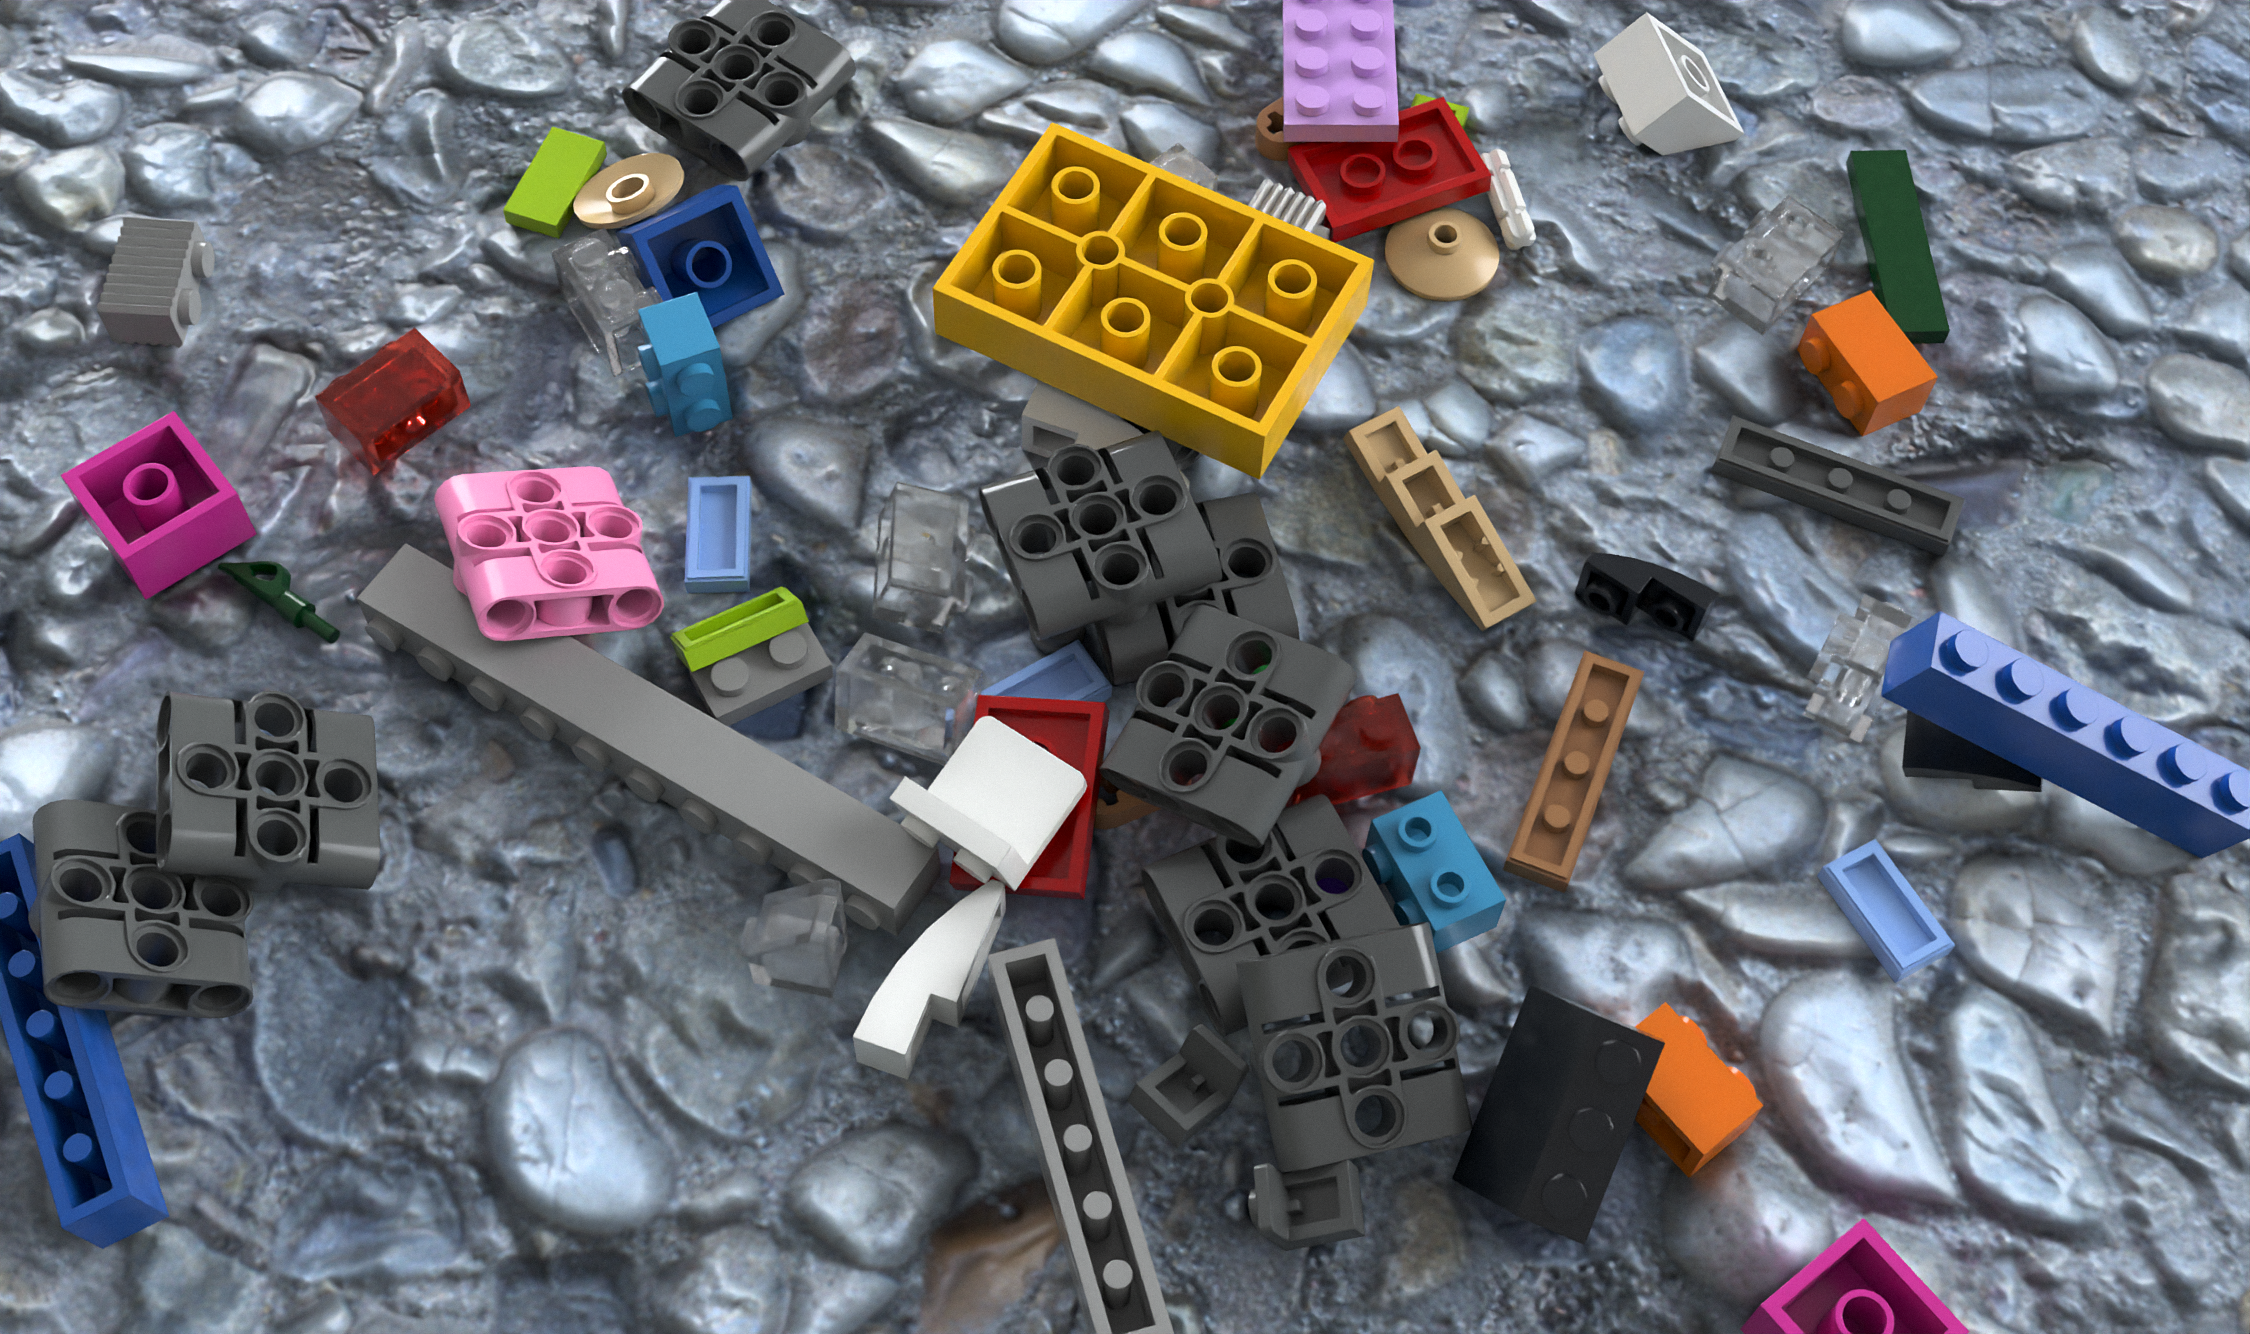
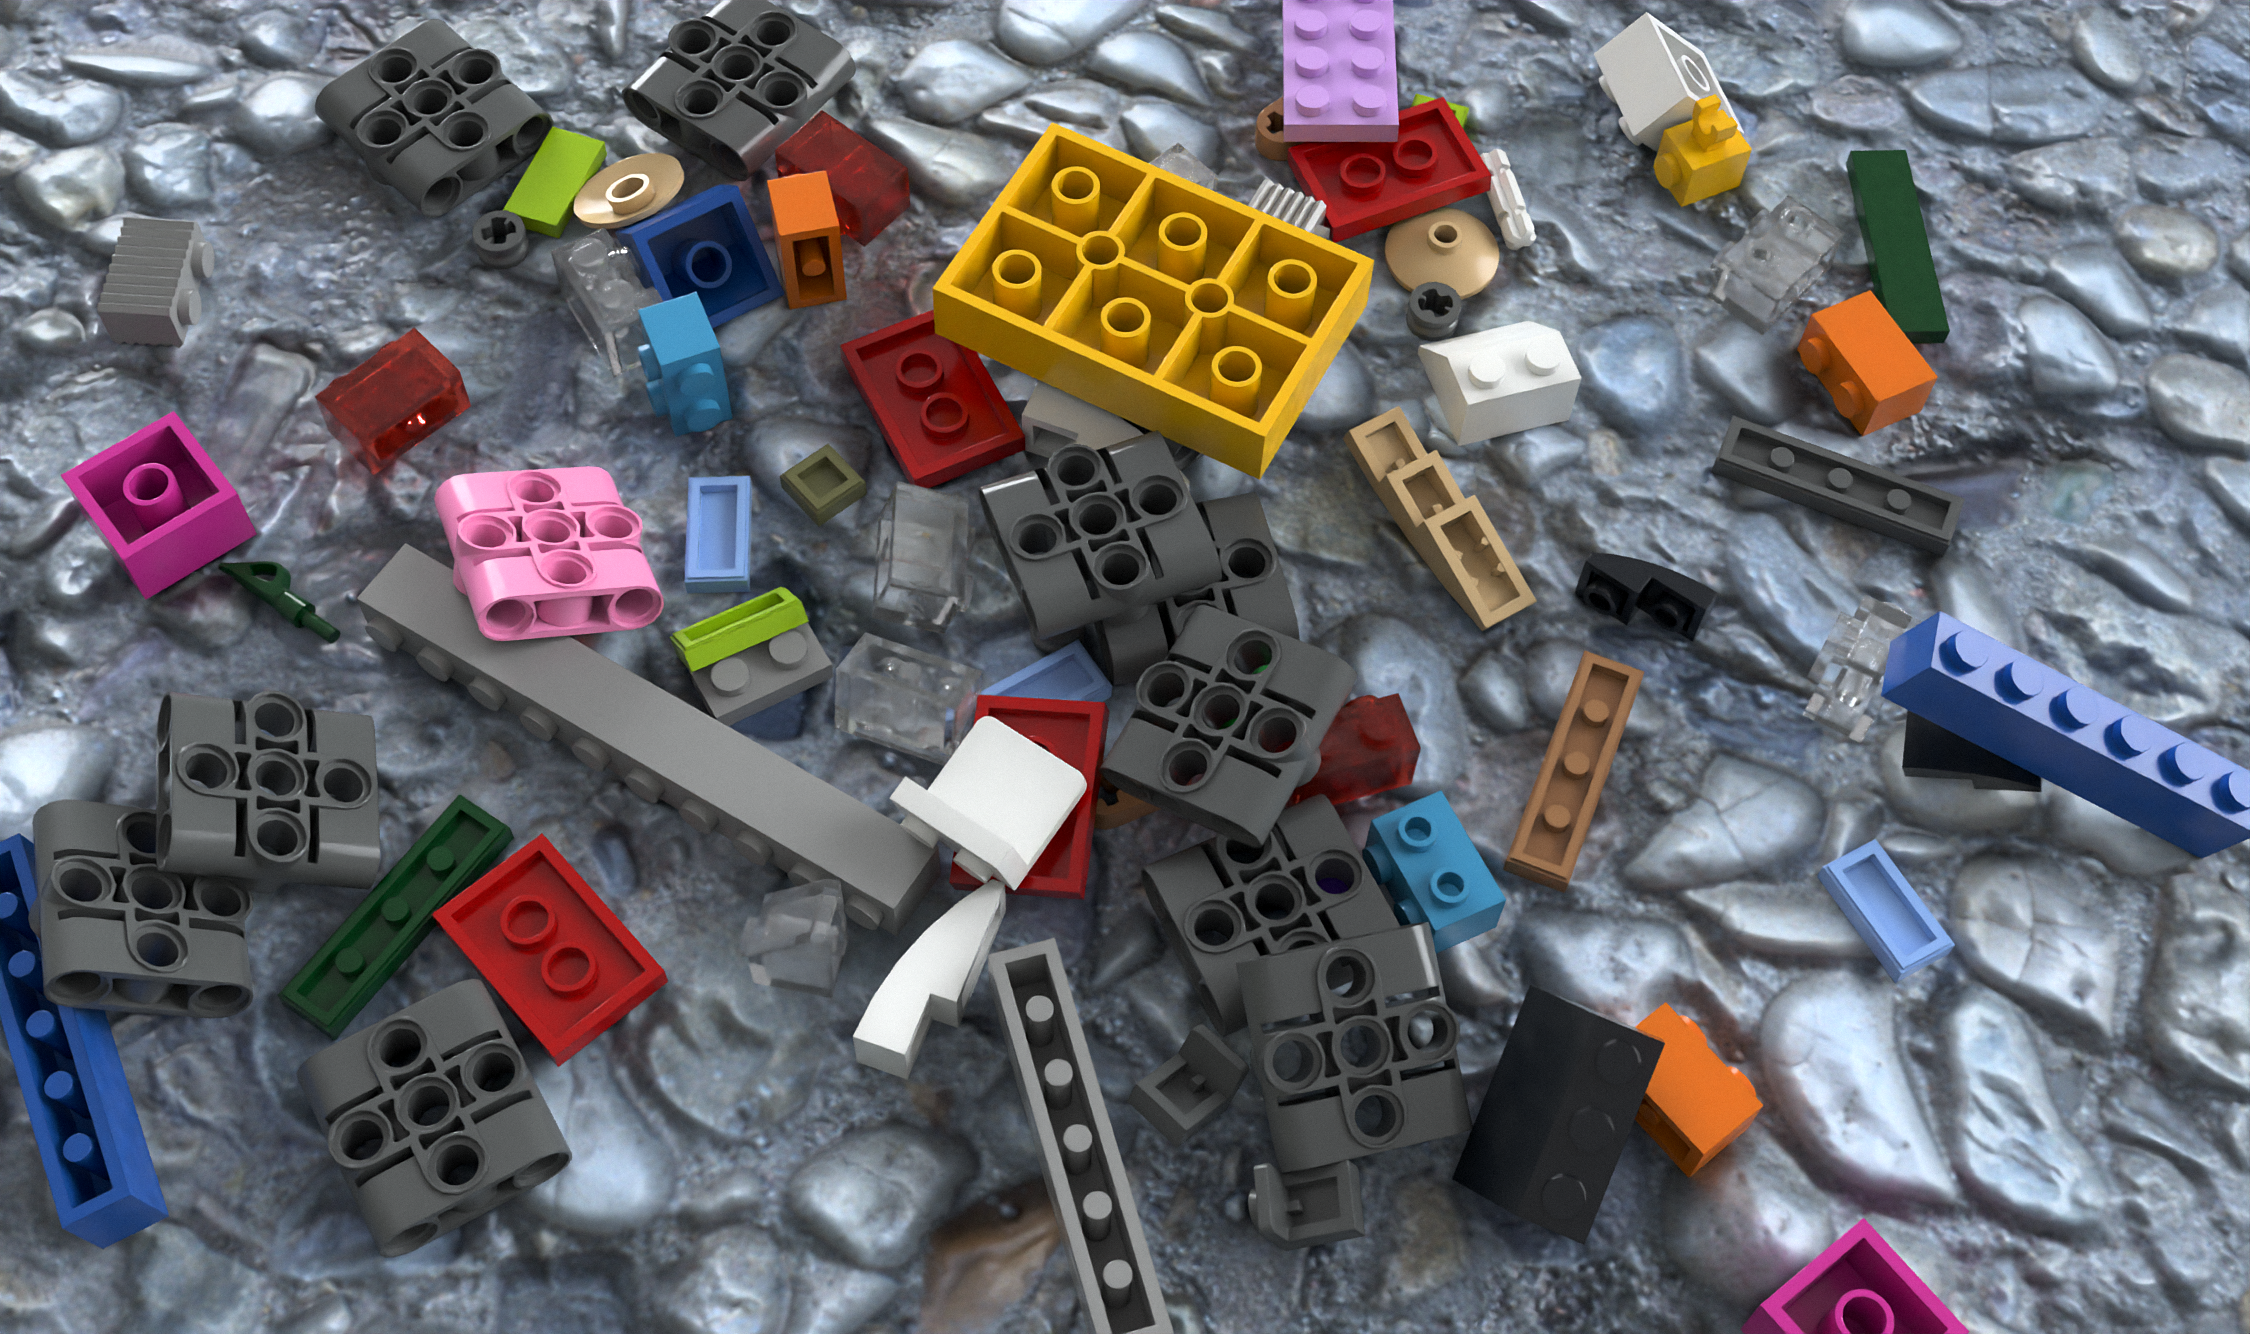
(364, 1098): none -> dark grey connector
(395, 917): none -> dark green tile
(434, 117): none -> dark grey connector
(500, 224): none -> dark grey bush
(550, 949): none -> red plate
(807, 239): none -> orange brick
(823, 484): none -> olive tile
(864, 181): none -> clear red brick
(931, 401): none -> red plate
(1442, 300): none -> dark grey bush
(1502, 380): none -> white slope
(1702, 154): none -> yellow brick

